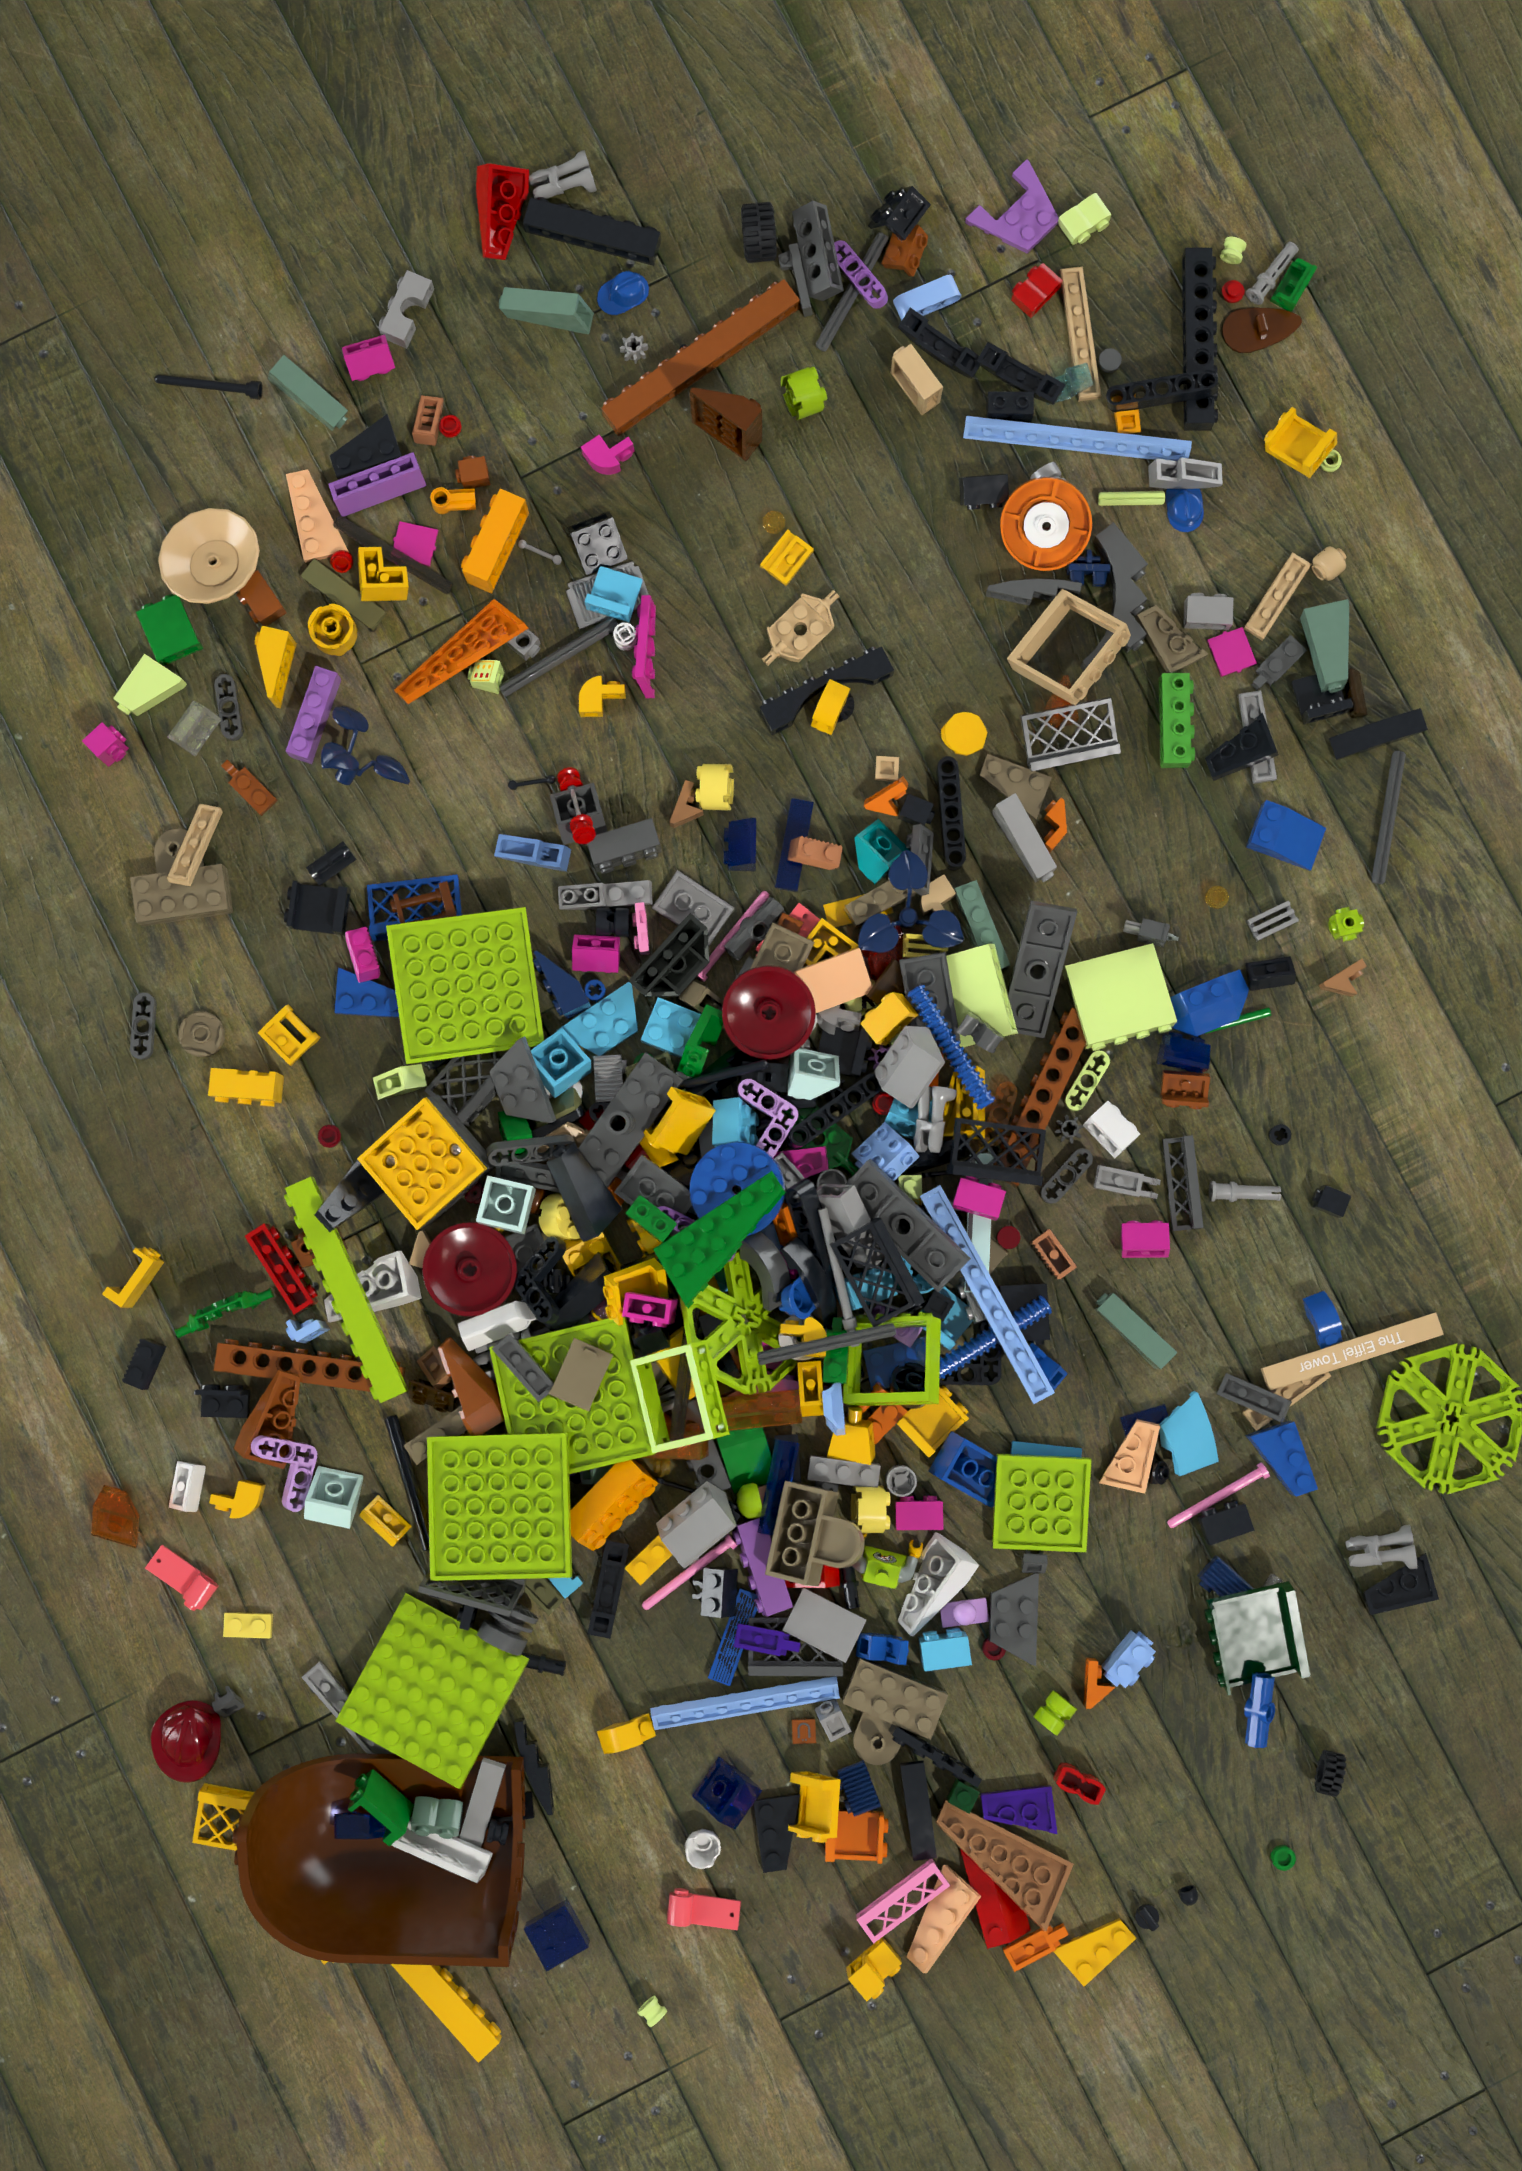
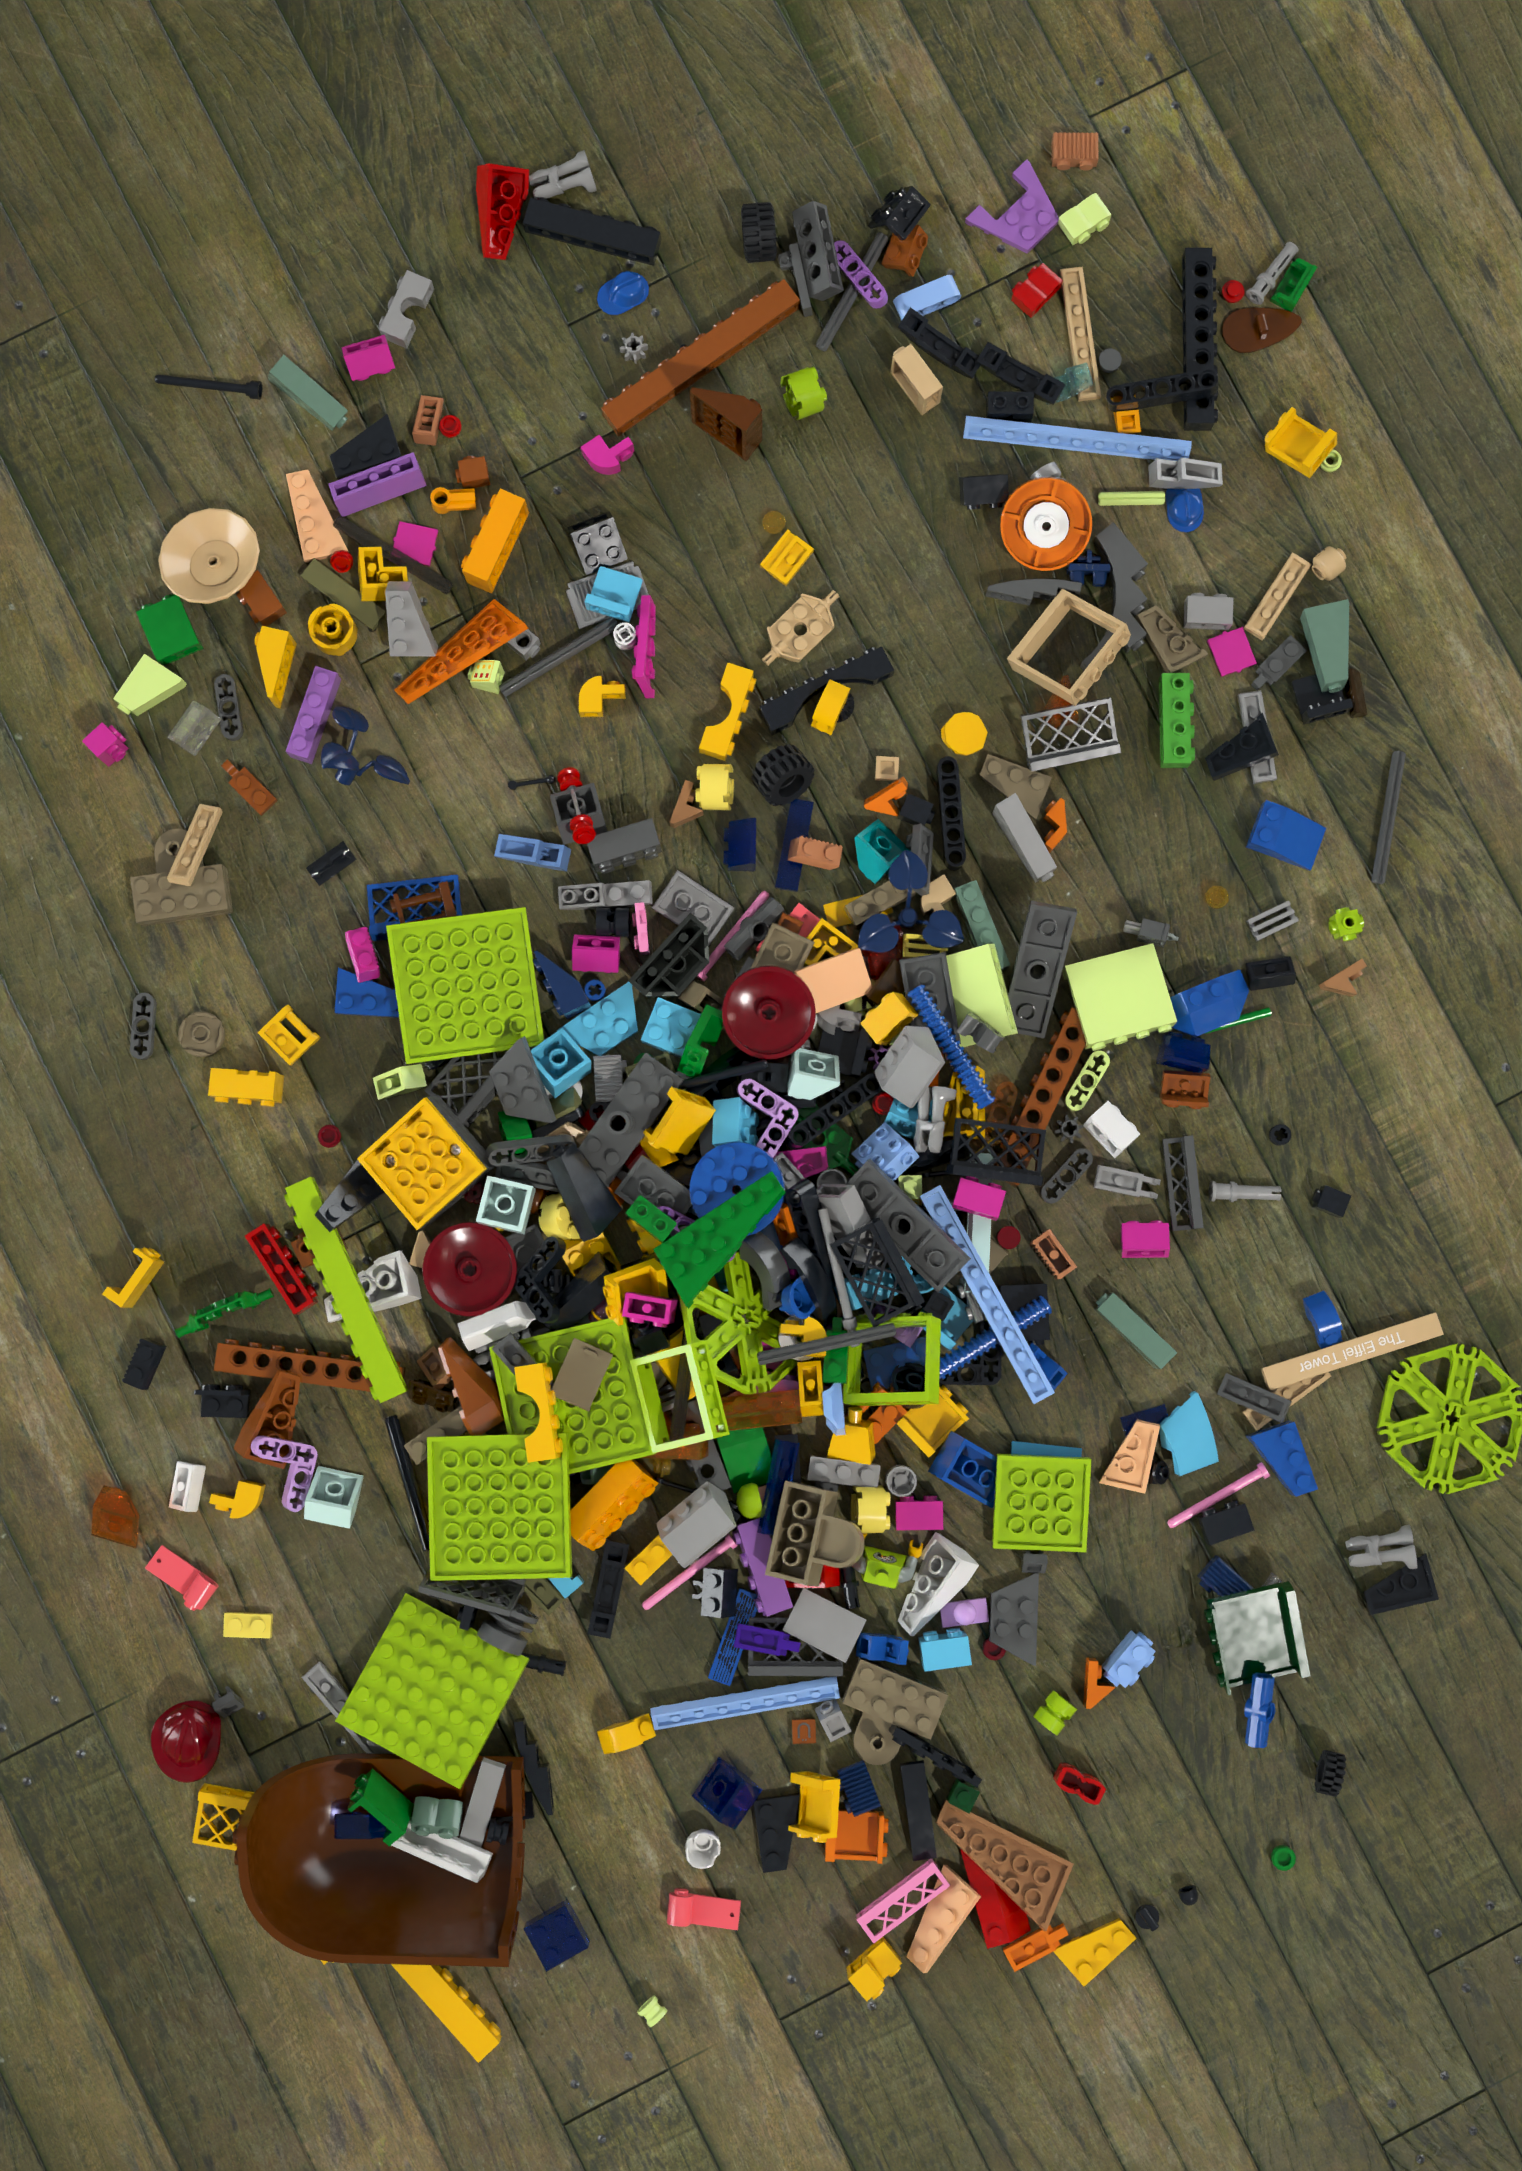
(306, 1331): light blue bracket -> none
(317, 908): black panel -> none
(385, 1520): yellow slope -> none
(407, 626): none -> light grey wedge
(544, 1441): none -> yellow arch
(547, 308): sand green slope -> none
(556, 559): light grey hinge -> none
(718, 738): none -> yellow arch
(783, 775): none -> black tyre
(1022, 1807): dark purple wing -> none
(1074, 150): none -> nougat brick
(1233, 250): yellowish green wheel -> none
(1378, 734): black slope -> none

